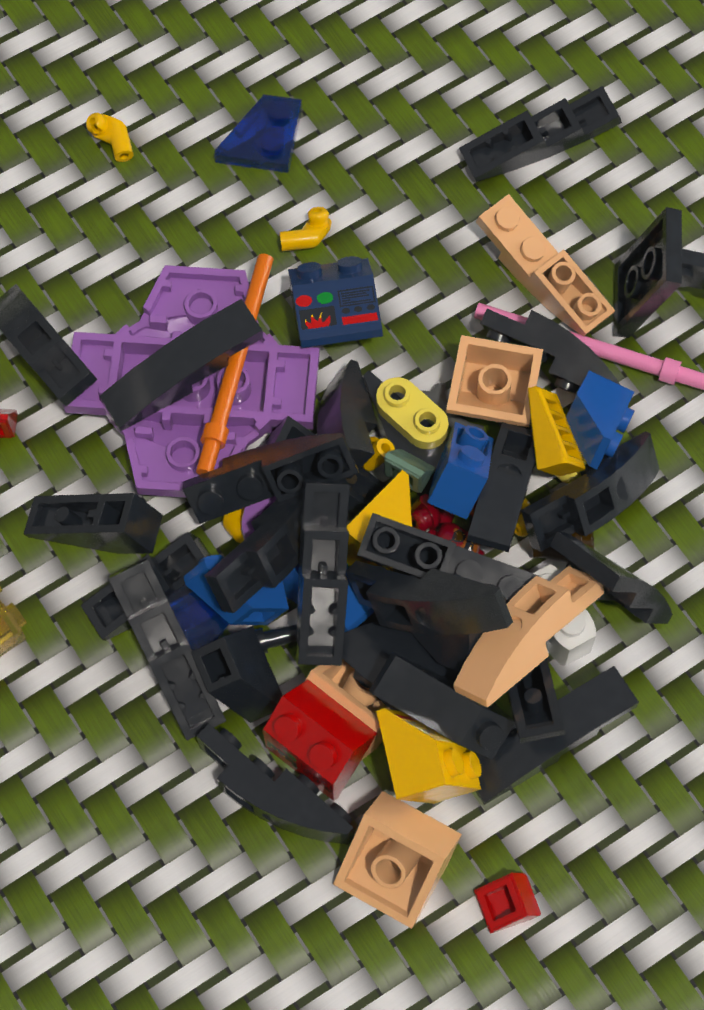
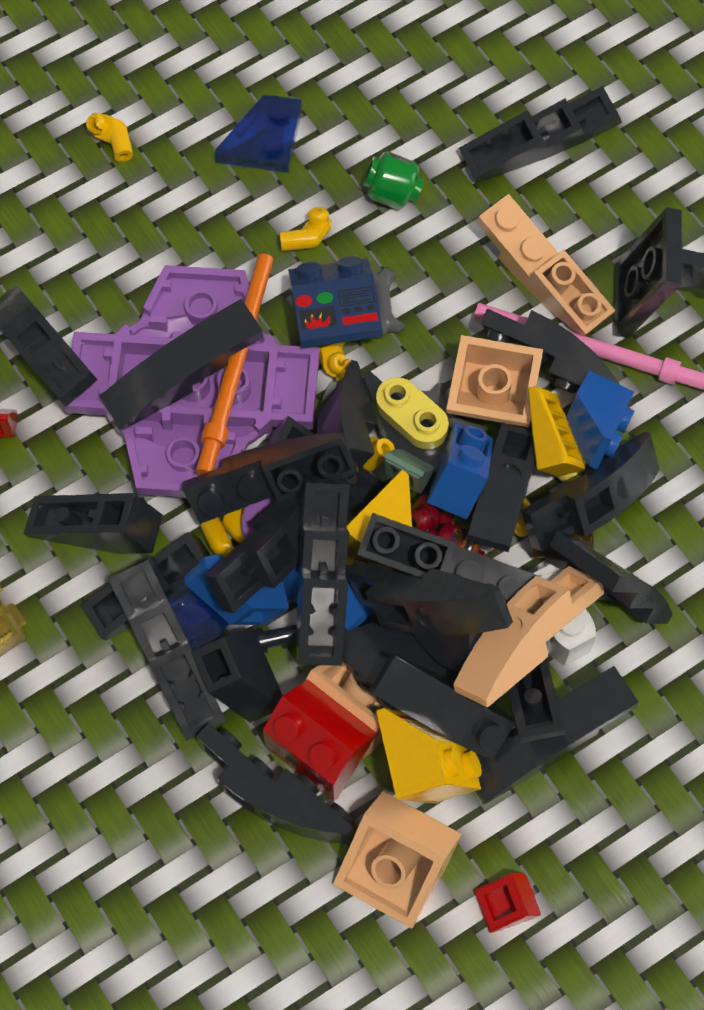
(217, 537): none -> yellow arm
(333, 358): none -> yellow arm
(382, 284): none -> dark grey piece
(393, 180): none -> green head

